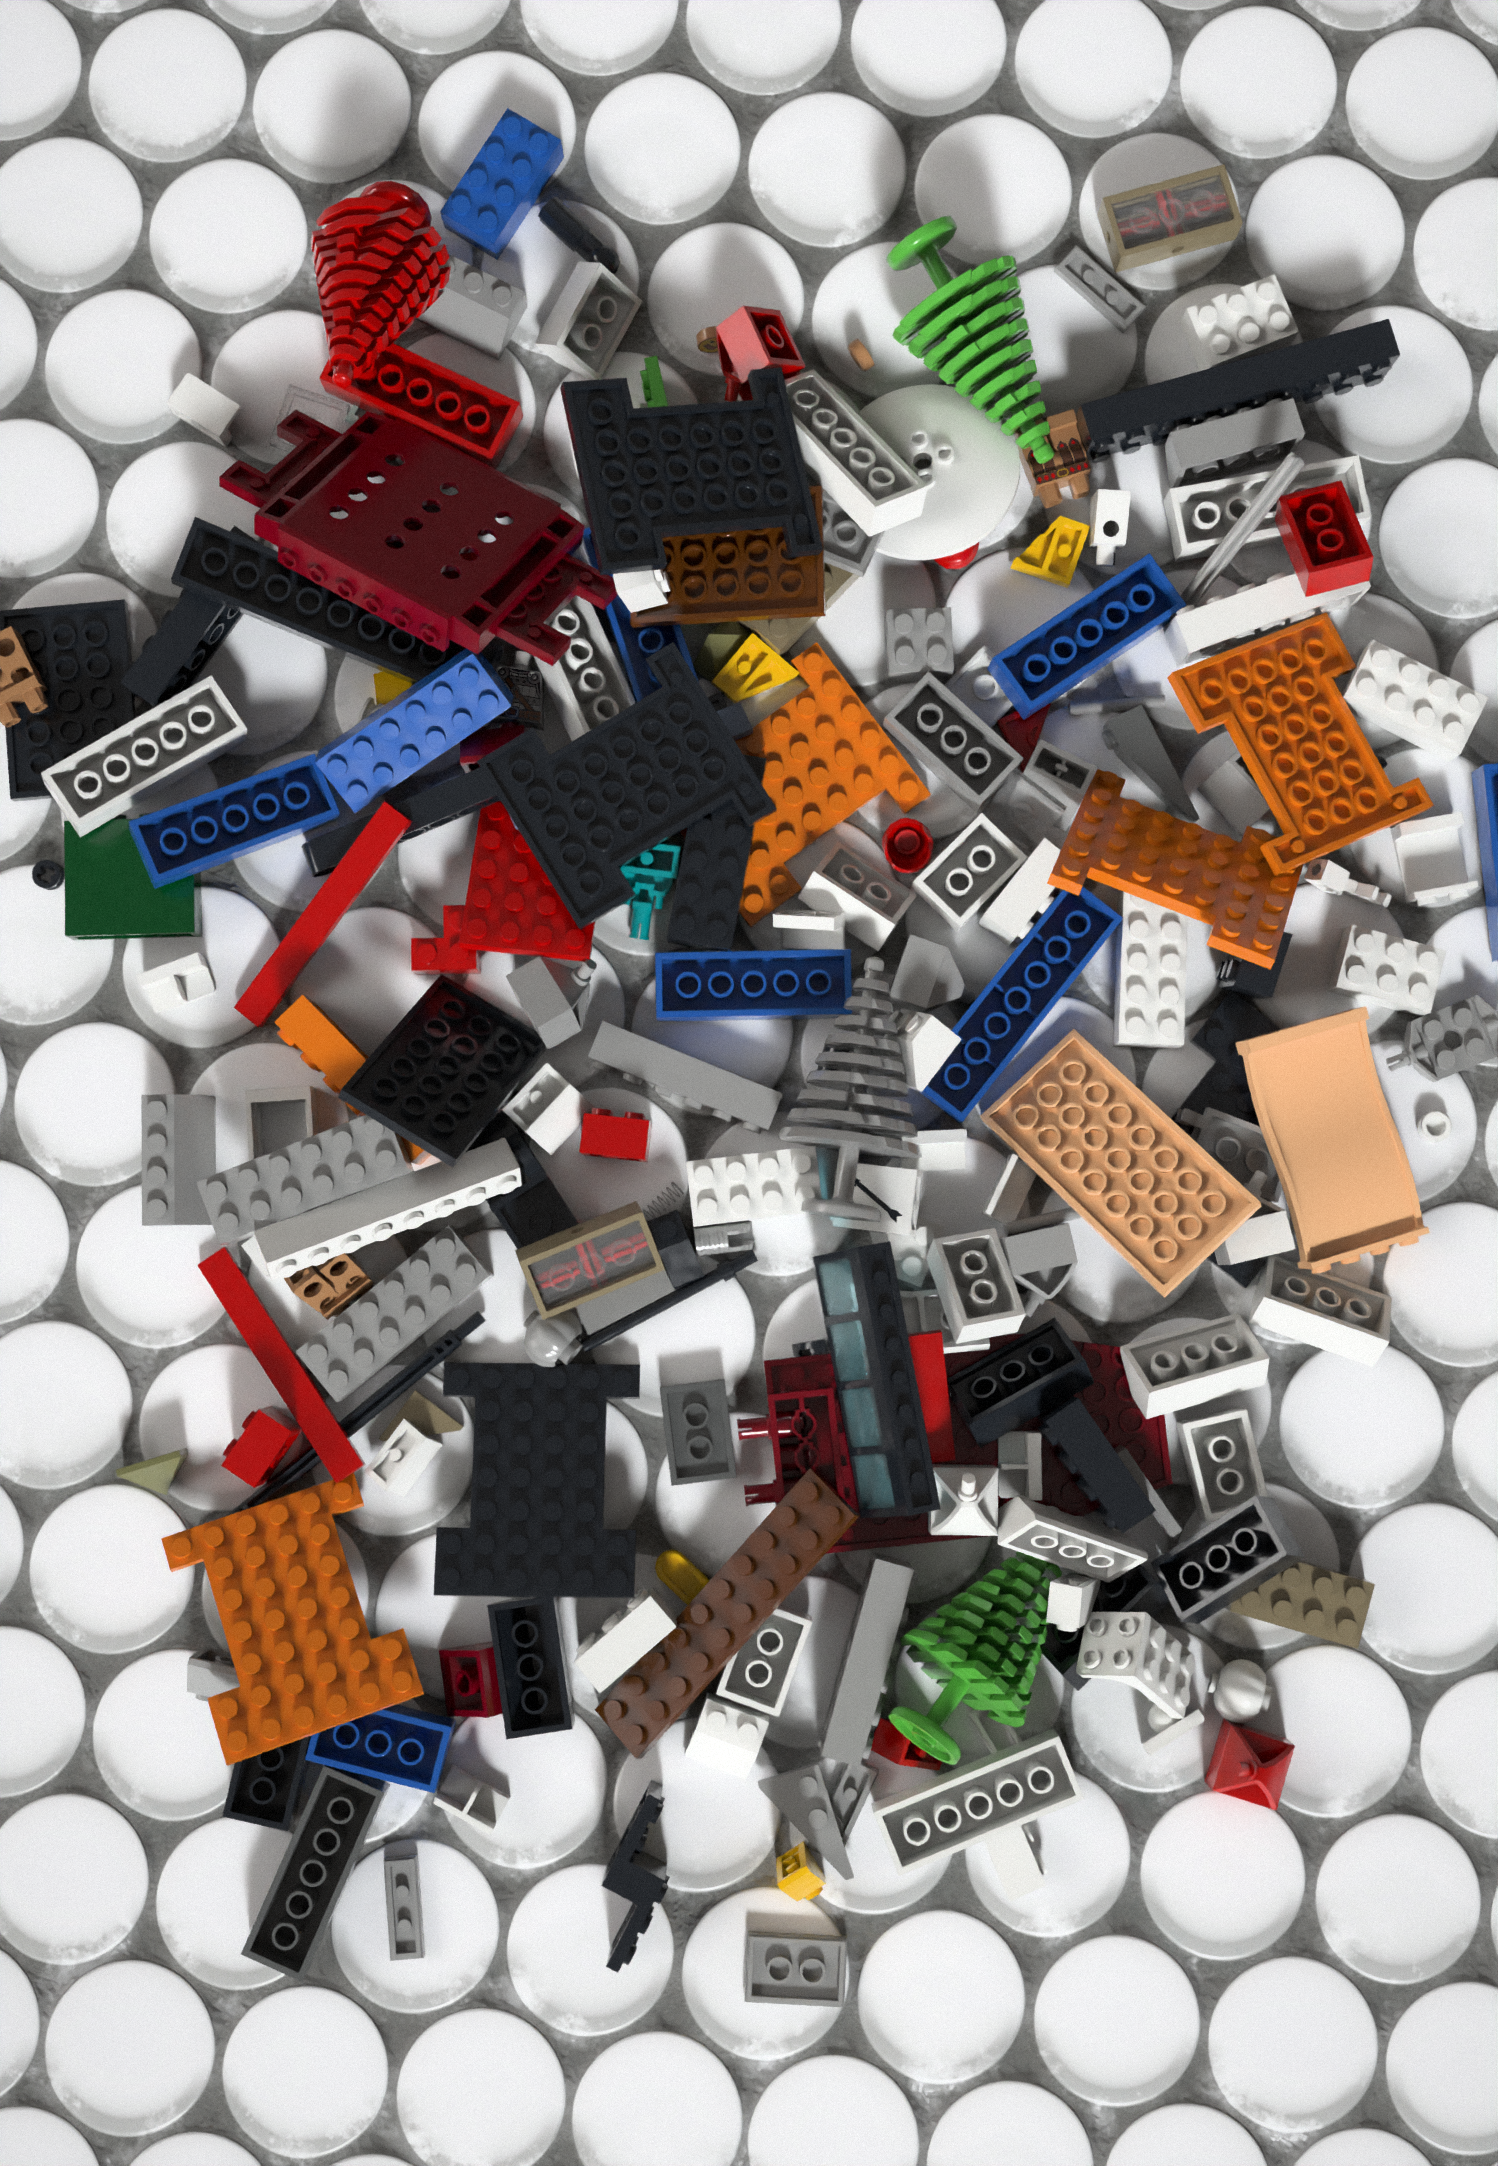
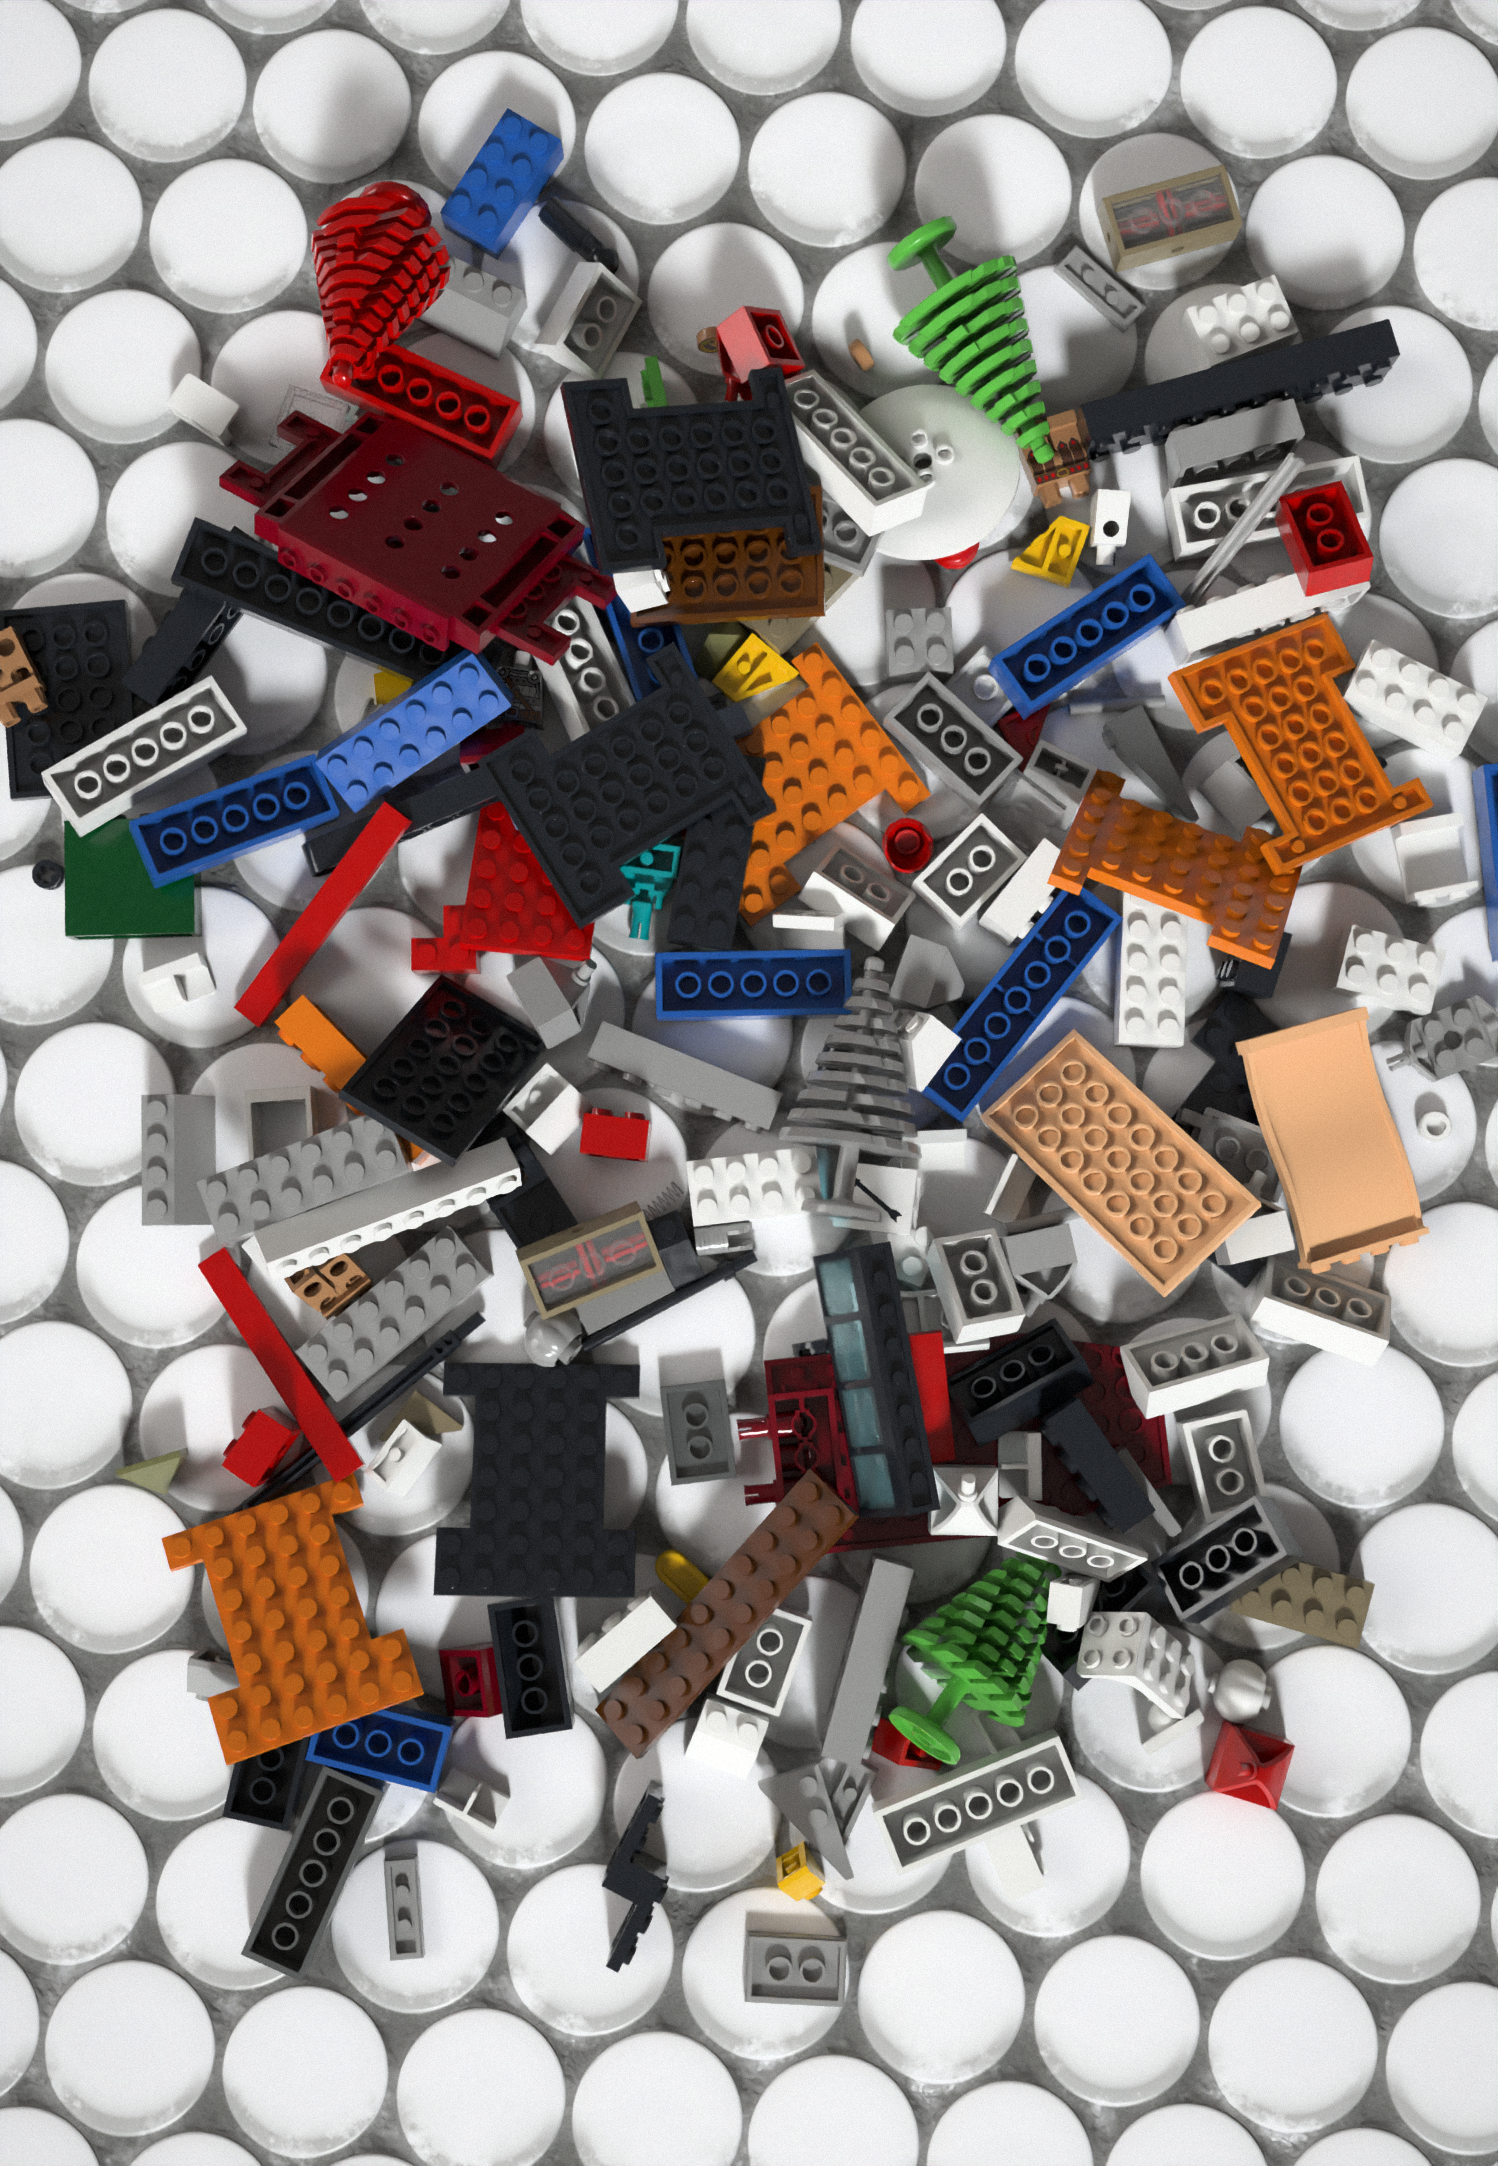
(1334, 879): white piece -> none

